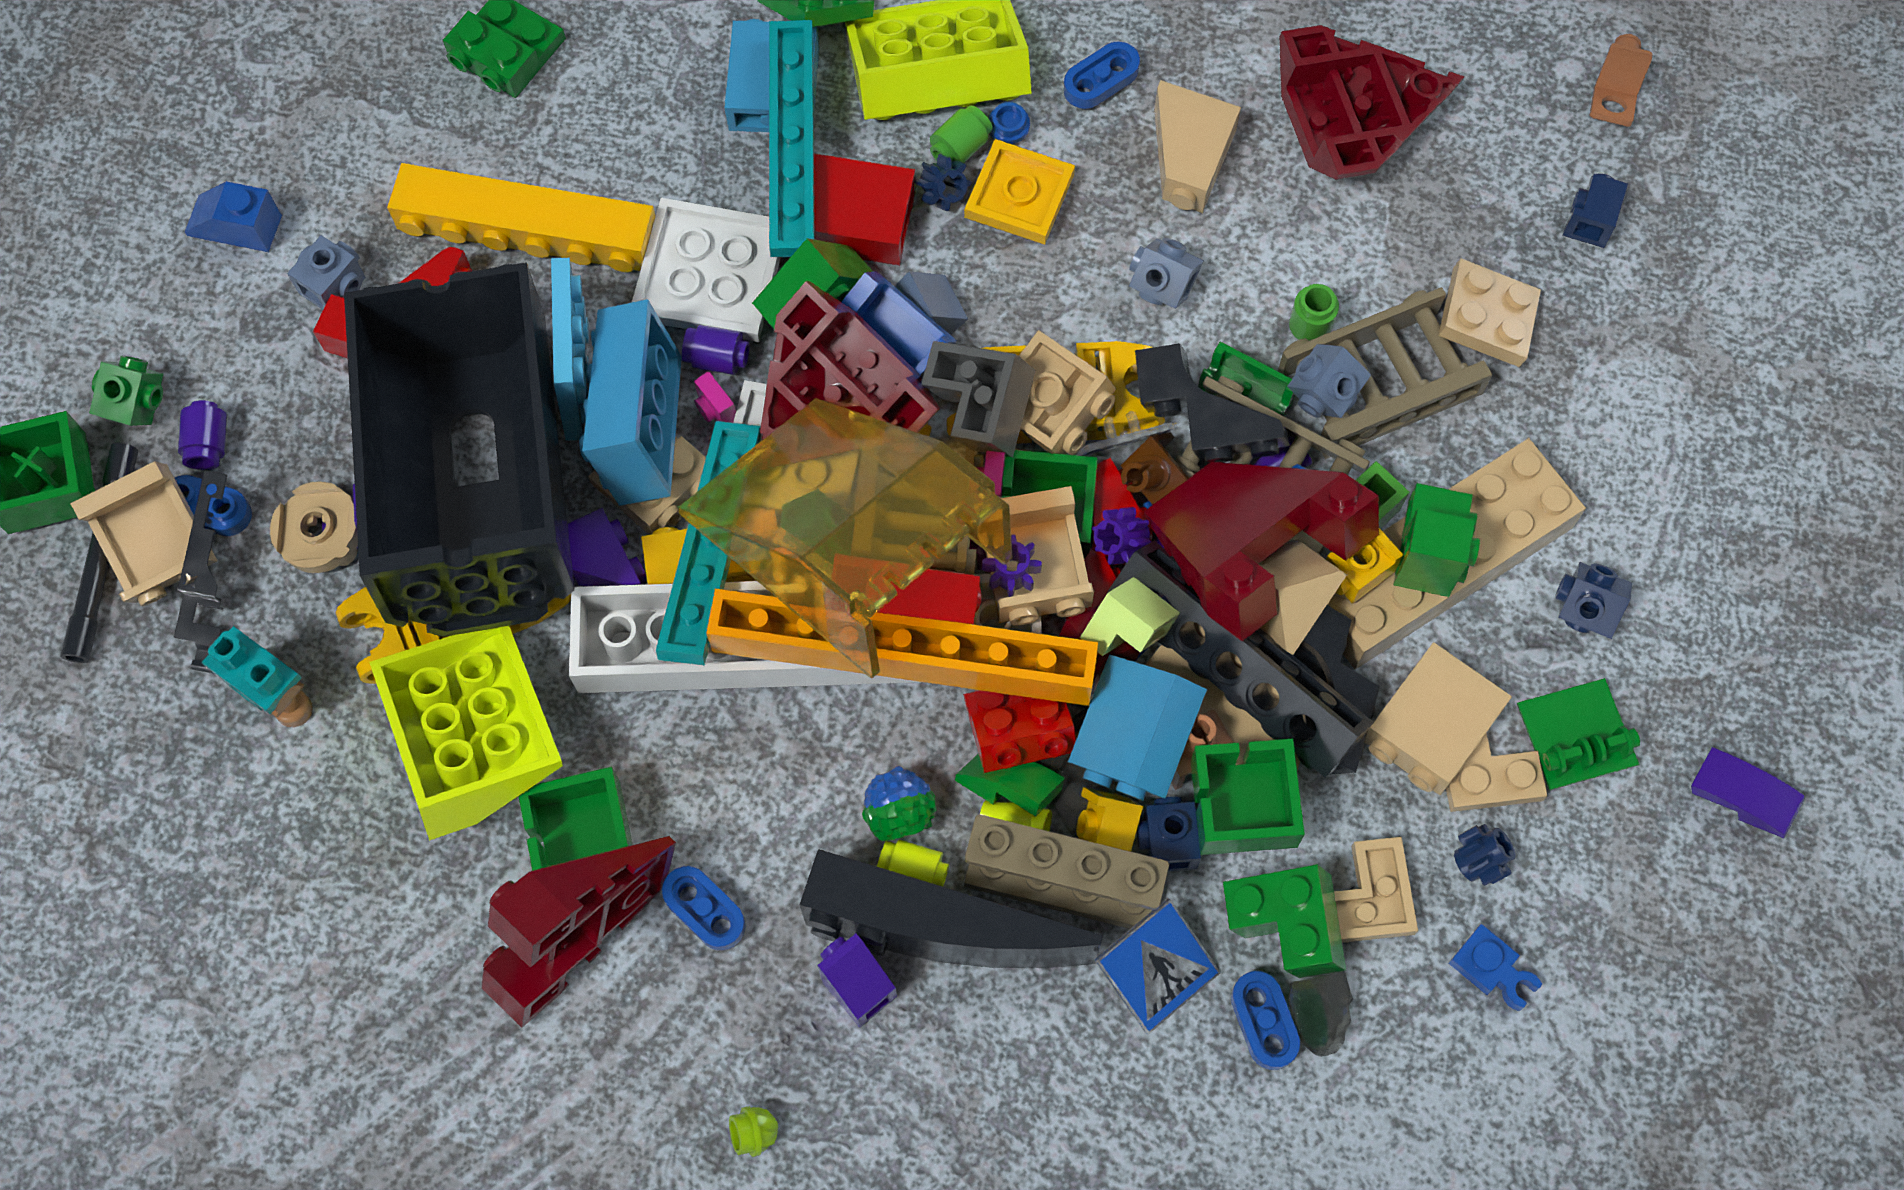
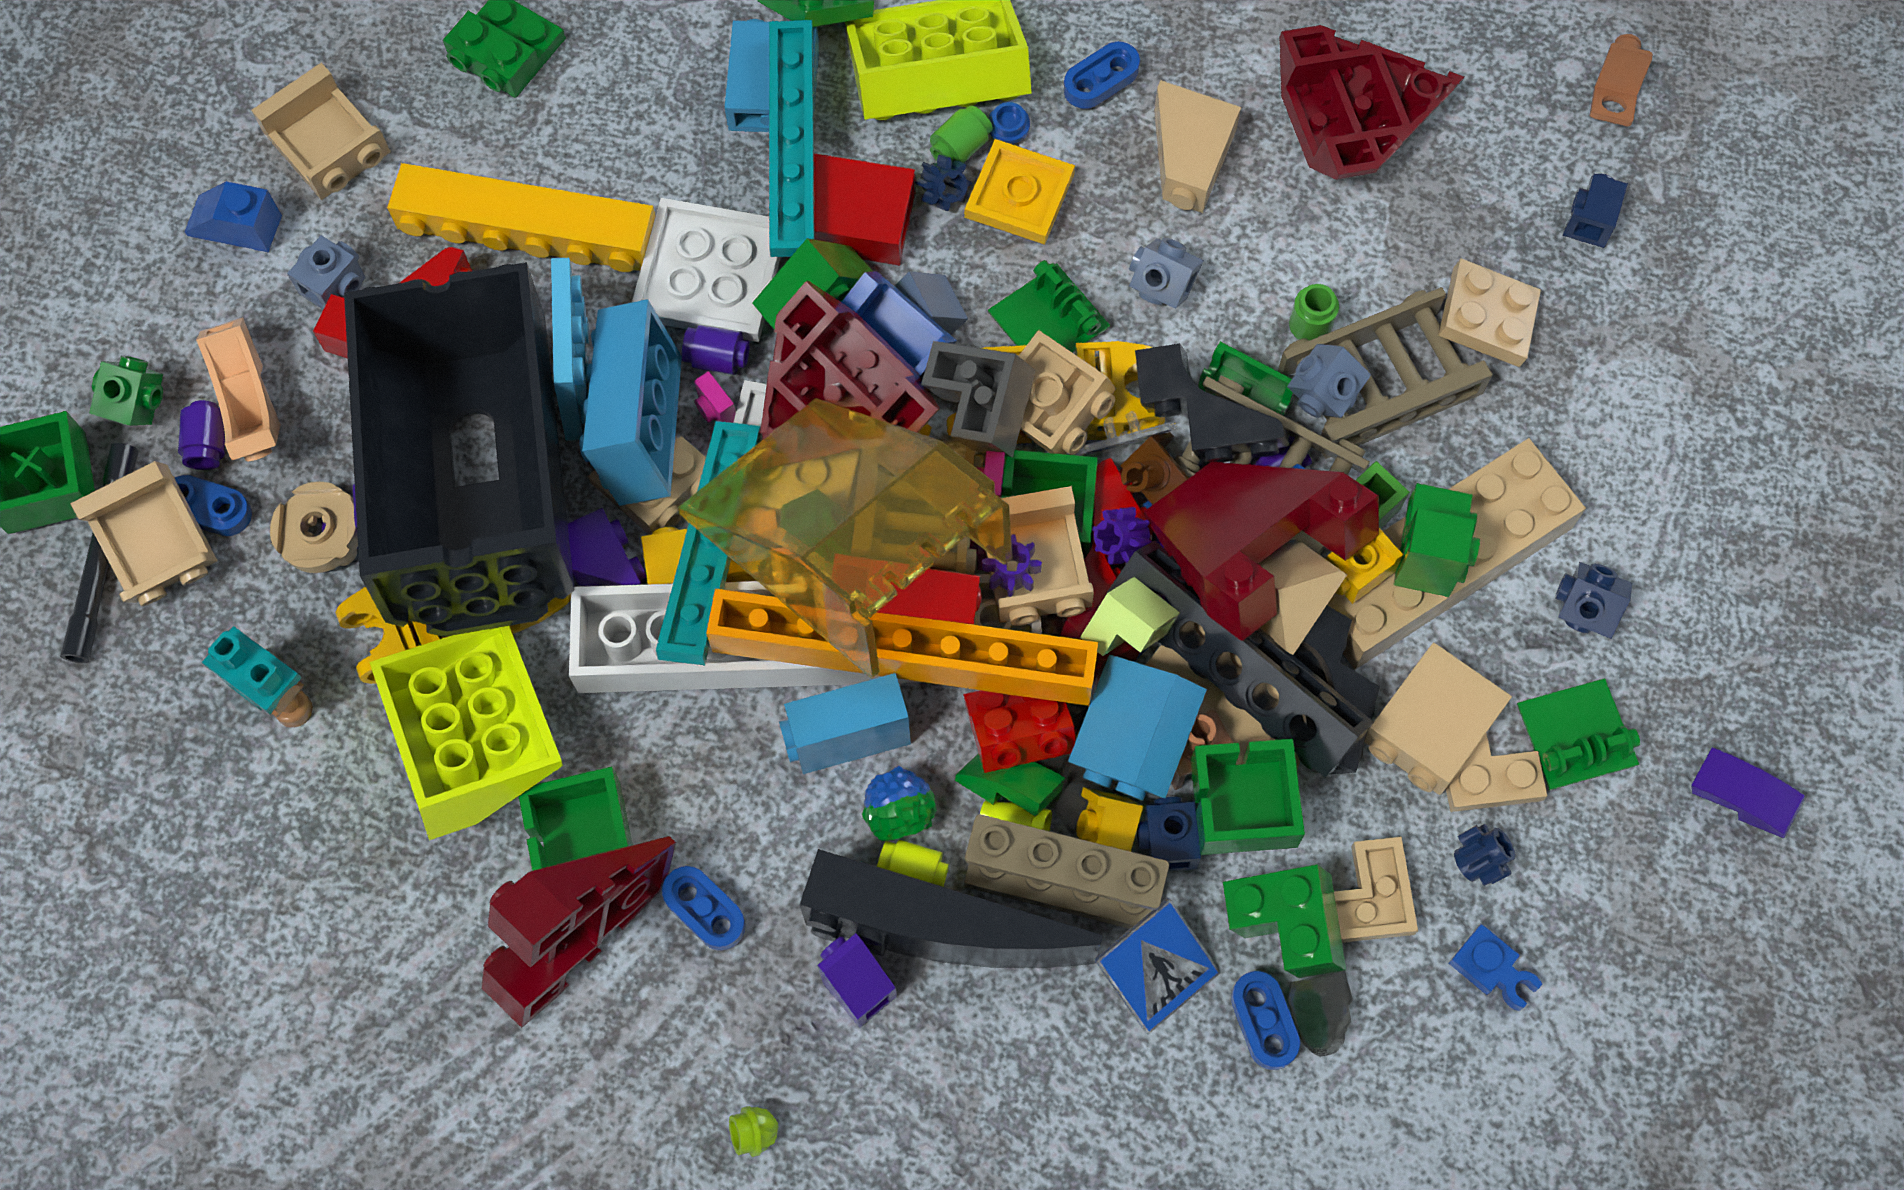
(197, 565): black piece -> none
(243, 400): none -> light nougat arch
(320, 132): none -> tan panel
(846, 724): none -> dark azure brick
(1051, 306): none -> green hinge

